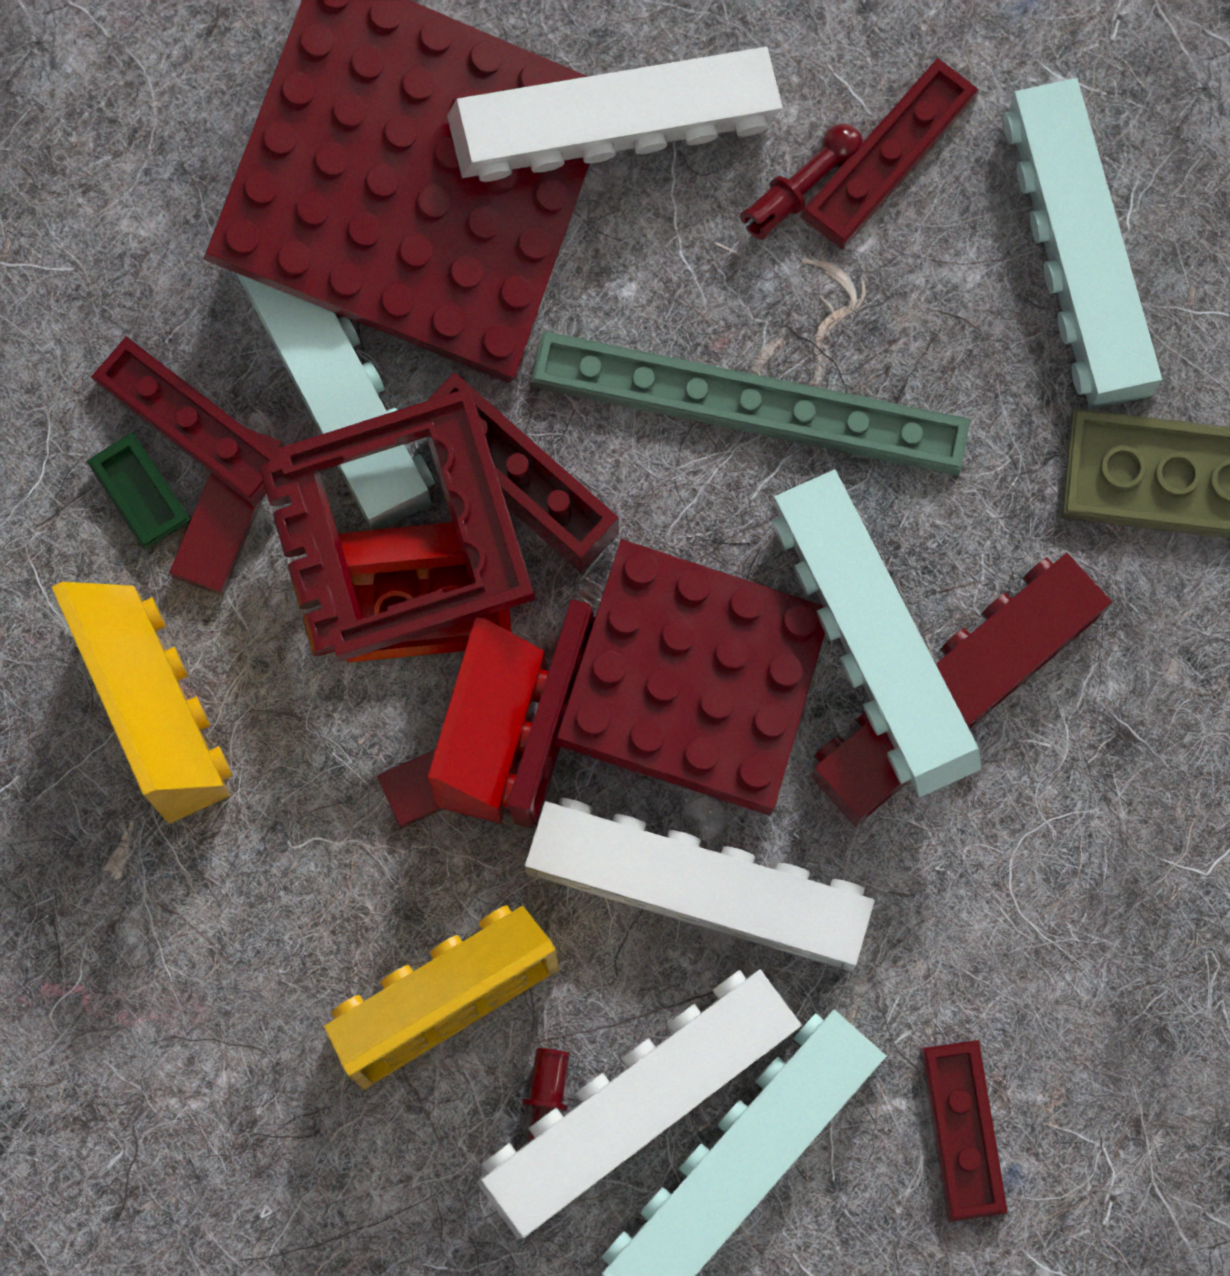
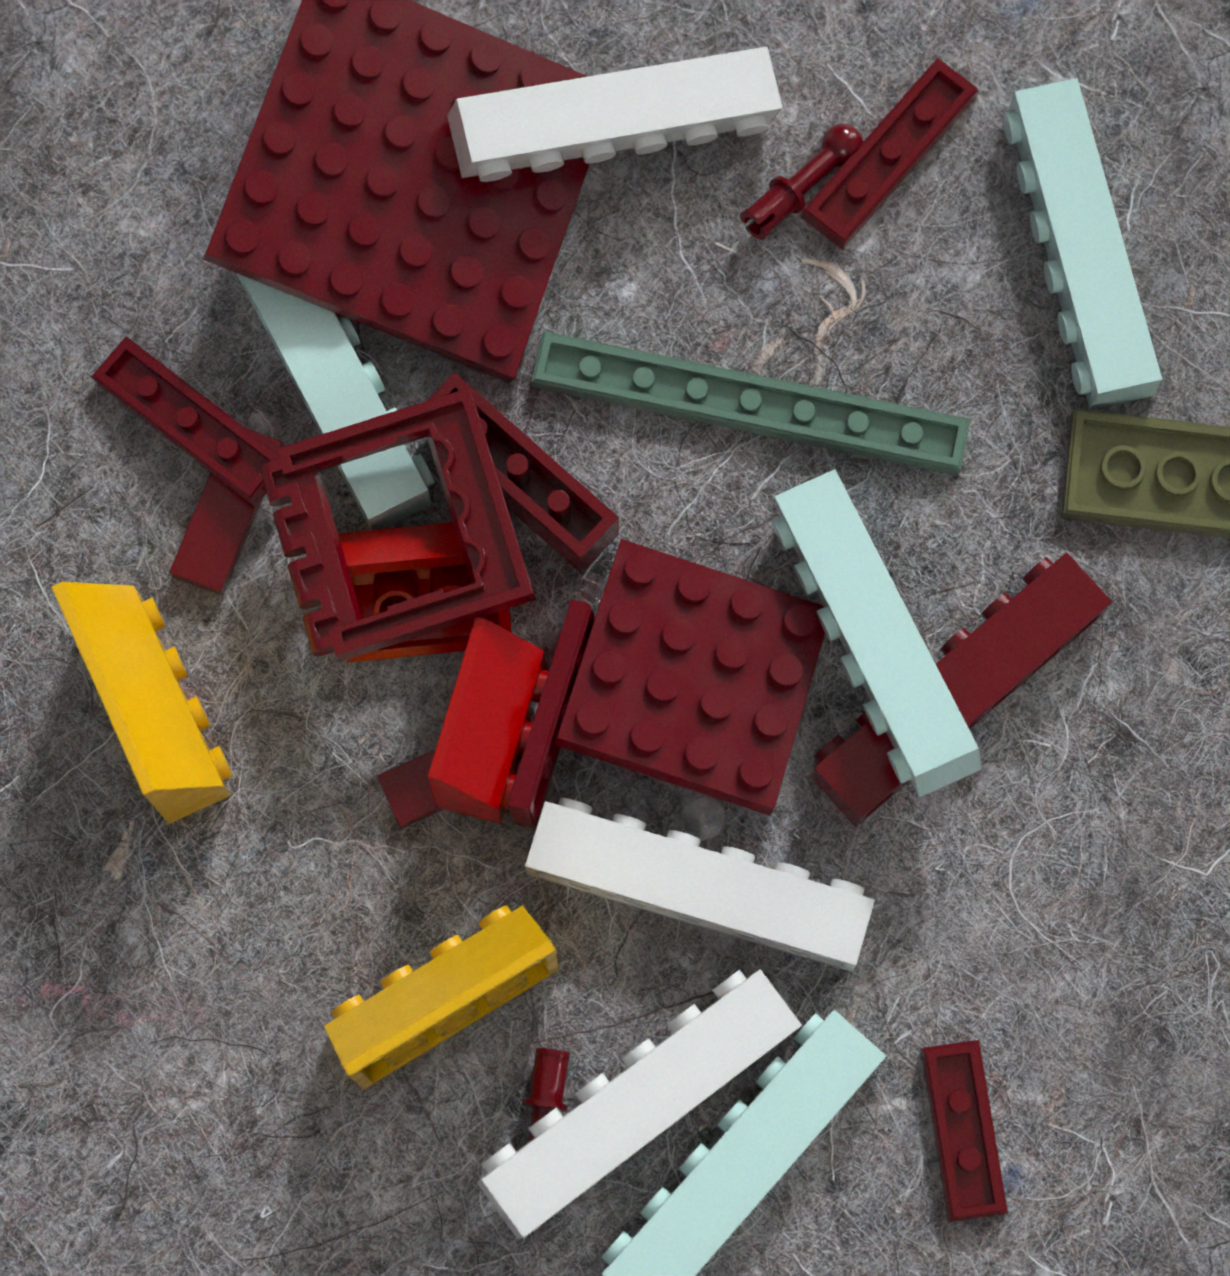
(138, 491): dark green tile -> none

